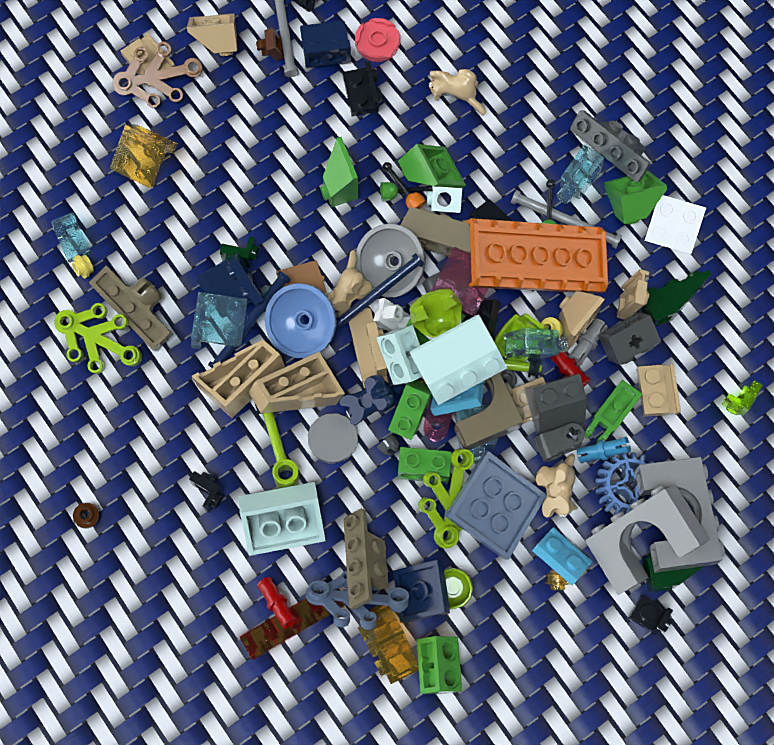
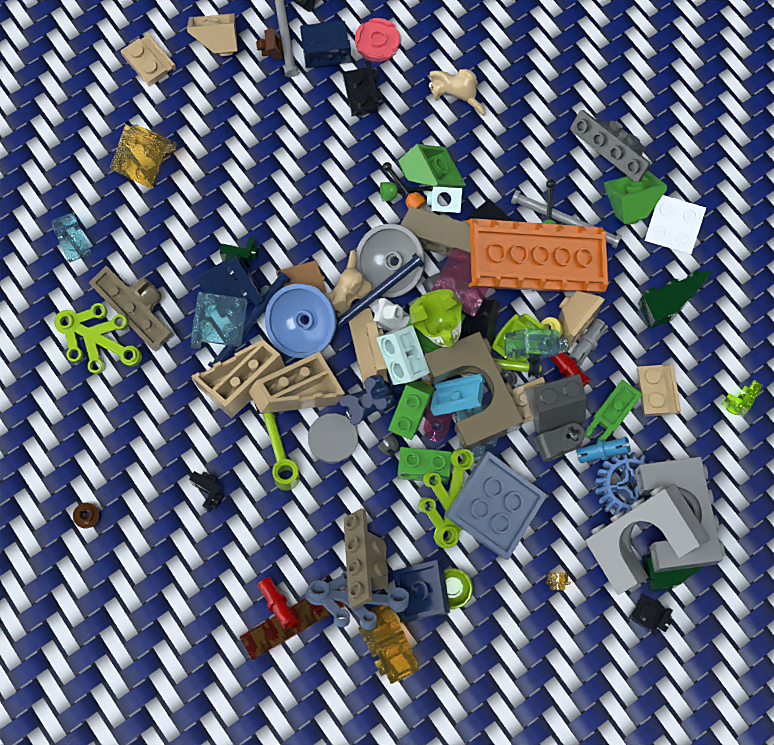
(82, 266): light yellow plate -> none
(153, 76): plant -> none
(281, 518): light aqua slope -> none
(339, 178): bright green slope -> none
(439, 665): bright green brick -> none
(458, 359): light aqua slope -> none
(559, 485): tan animal -> none
(562, 556): medium azure plate -> none
(580, 174): clear light blue torso -> none
(629, 338): dark grey brick -> none
(634, 295): tan plate -> none

